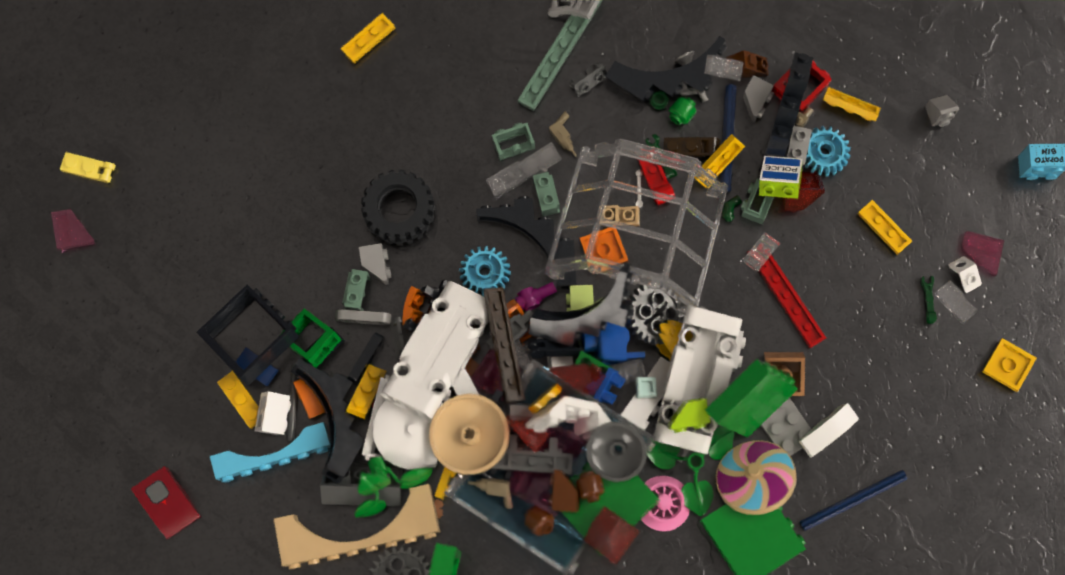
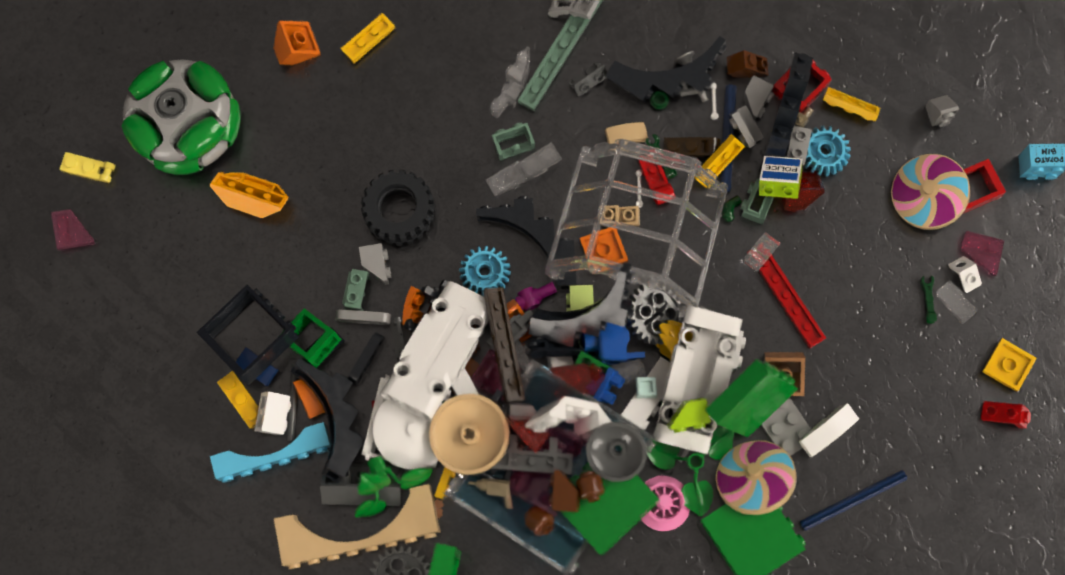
(166, 502): dark red slope -> none
(180, 116): none -> piece
(249, 193): none -> light orange wedge
(294, 42): none -> orange slope
(366, 391): yellow plate -> none
(517, 78): none -> clear slope
(544, 398): yellow tile -> none
(546, 194): sand green window -> none
(561, 134): dark tan piece -> none
(610, 535): clear red slope -> none
(631, 131): none -> tan slope
(682, 111): green head -> none
(714, 116): none -> white hinge
(723, 67): clear slope -> none
(746, 126): none -> light grey bracket
(884, 227): yellow plate -> none
(930, 191): none -> dish
(992, 181): none -> red window
(1006, 413): none -> red bracket

